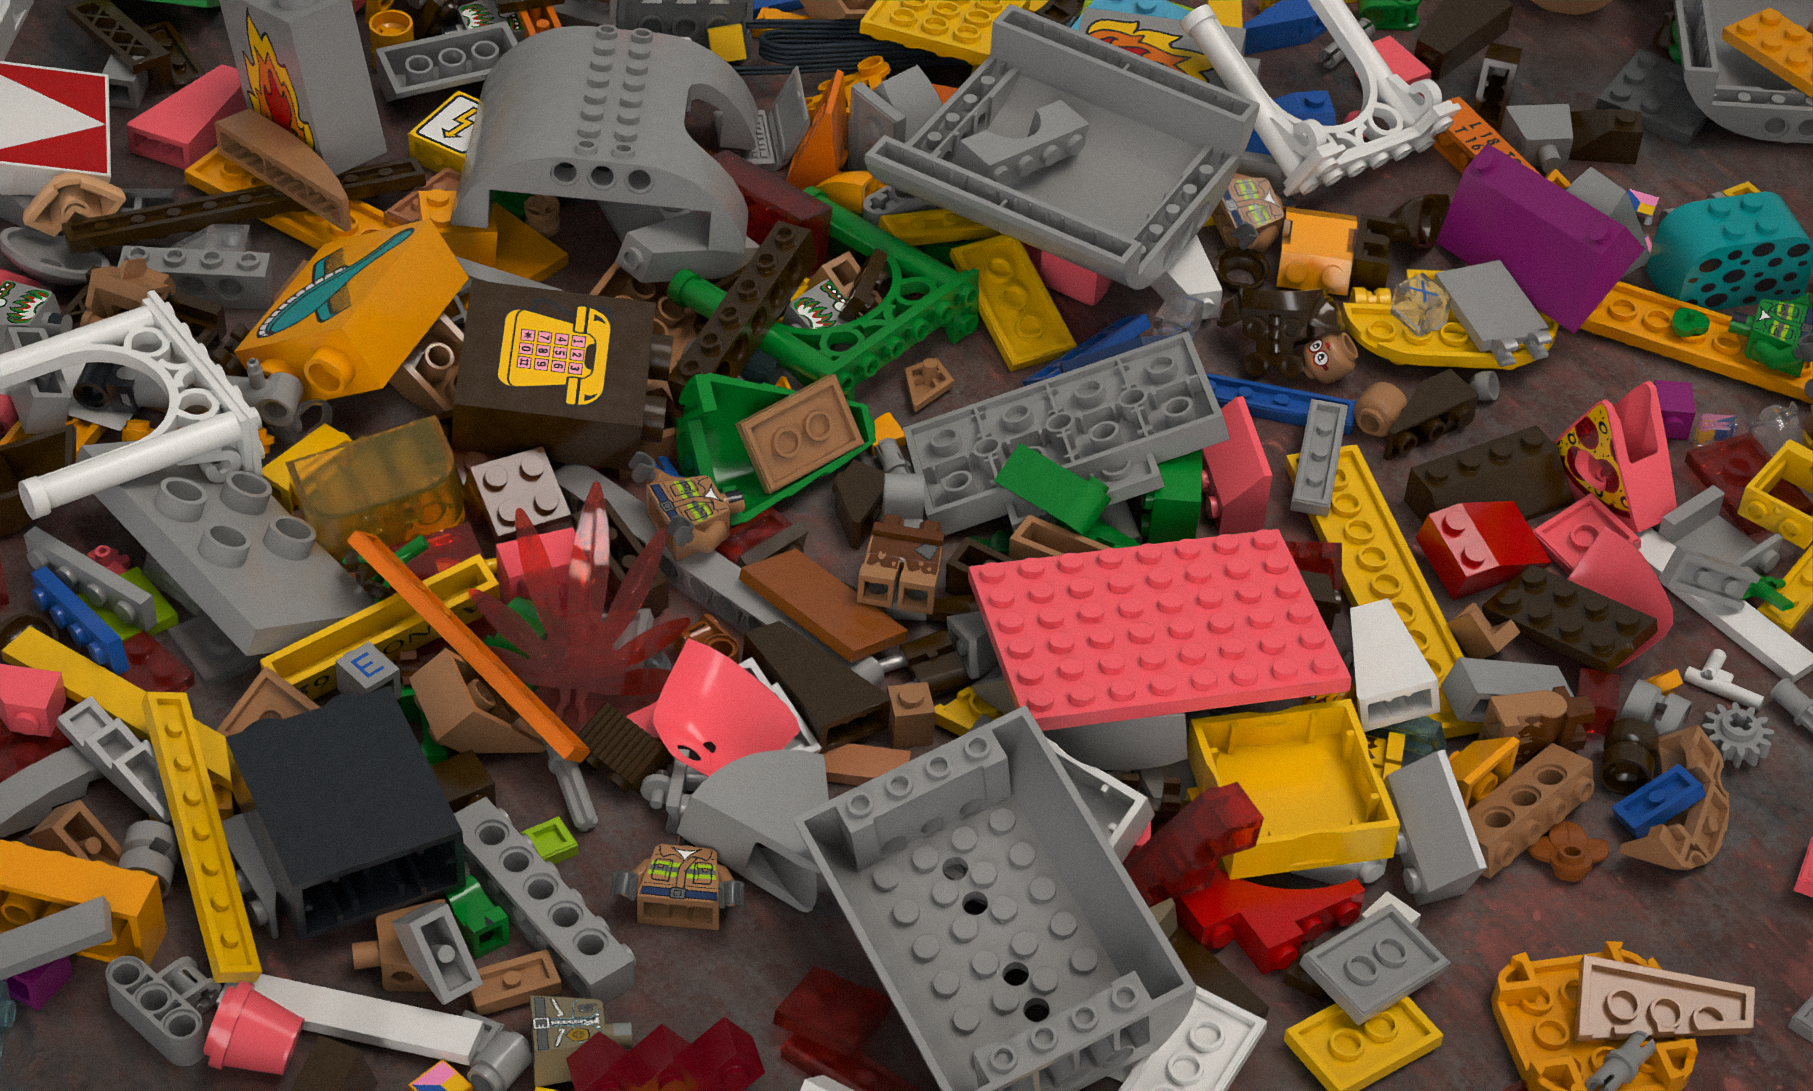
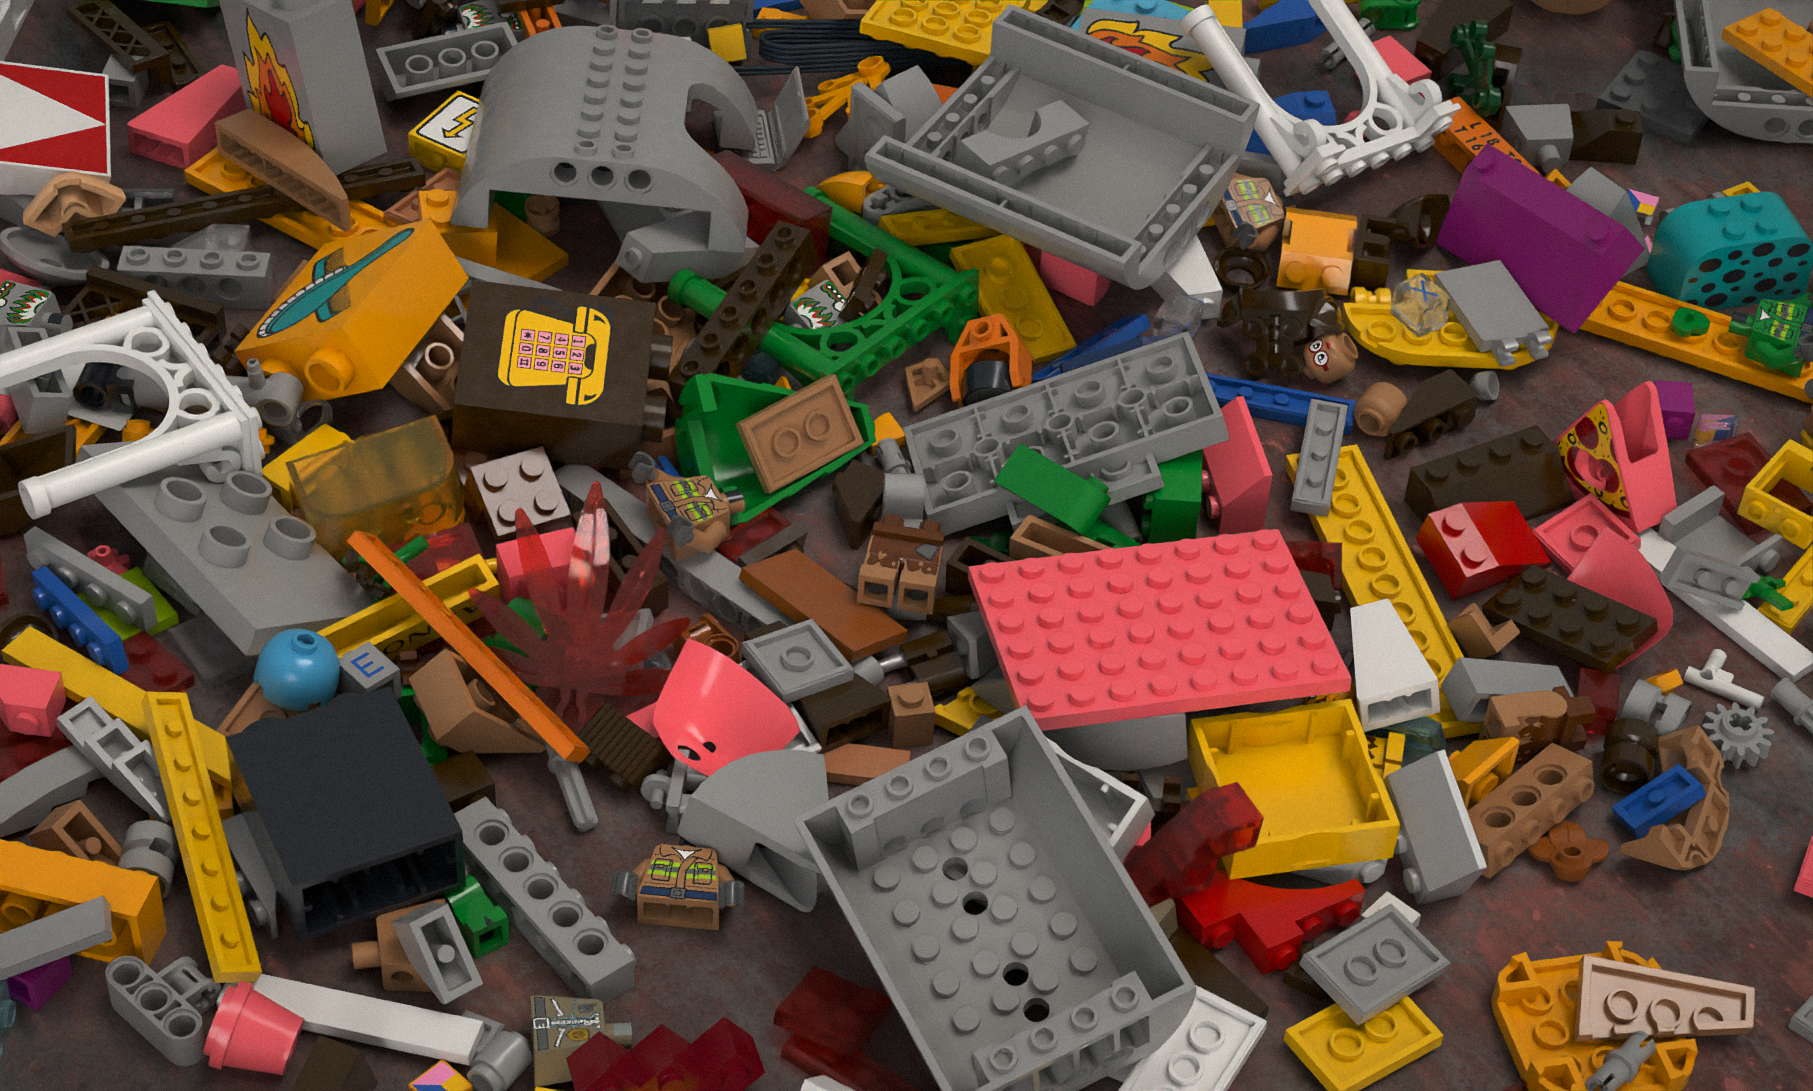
(123, 287): medium nougat piece -> none
(297, 669): none -> dark azure cylinder
(389, 29): light orange wheel -> none
(514, 982): medium nougat plate -> none
(552, 841): lime tile -> none
(797, 661): none -> light grey tile
(824, 142): orange slope -> none
(979, 372): none -> orange piece
(1479, 64): none -> dark green plant
(1775, 427): clear piece -> none

